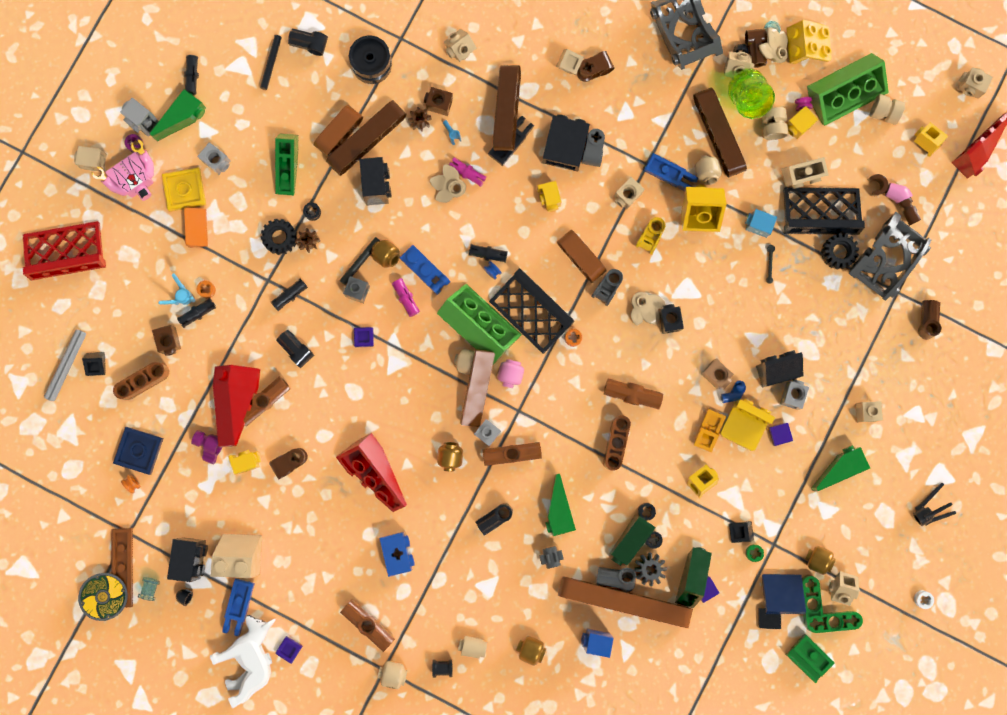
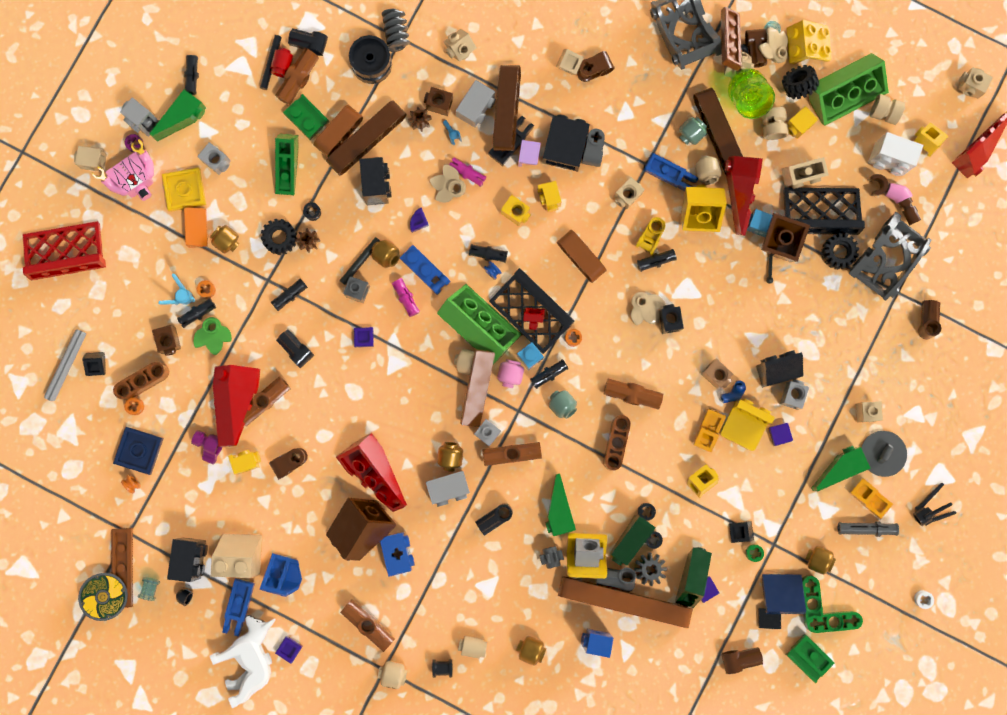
(128, 404): none -> orange bush
(212, 338): none -> bright green plate
(224, 239): none -> pearl gold head
(281, 62): none -> red brick
(281, 576): none -> blue slope
(297, 76): none -> dark orange piece
(306, 117): none -> green plate
(359, 528): none -> reddish brown slope
(395, 29): none -> dark grey piece
(418, 220): none -> dark purple tile
(447, 488): none -> light grey brick
(475, 104): none -> light grey brick
(512, 203): none -> yellow brick
(529, 153): none -> lavender panel
(530, 356): none -> dark azure brick
(534, 316): none -> red tile
(540, 379): none -> black pin
(562, 404): none -> sand green head
(586, 572): none -> yellow bracket
(587, 552): none -> light grey brick
(607, 287): dark grey piece -> none
(656, 260): none -> black pin
(692, 131): none -> sand green head
(731, 38): none -> dark orange tile
(736, 661): none -> reddish brown piece
(741, 178): none -> red wedge
(785, 238): none -> reddish brown slope
(800, 82): none -> black tyre
(802, 102): dark pink bush -> none
(844, 588): tan brick -> none
(868, 528): none -> dark grey pin
(871, 498): none -> light orange slope
(885, 453): none -> dark grey shield
(895, 154): none -> white brick

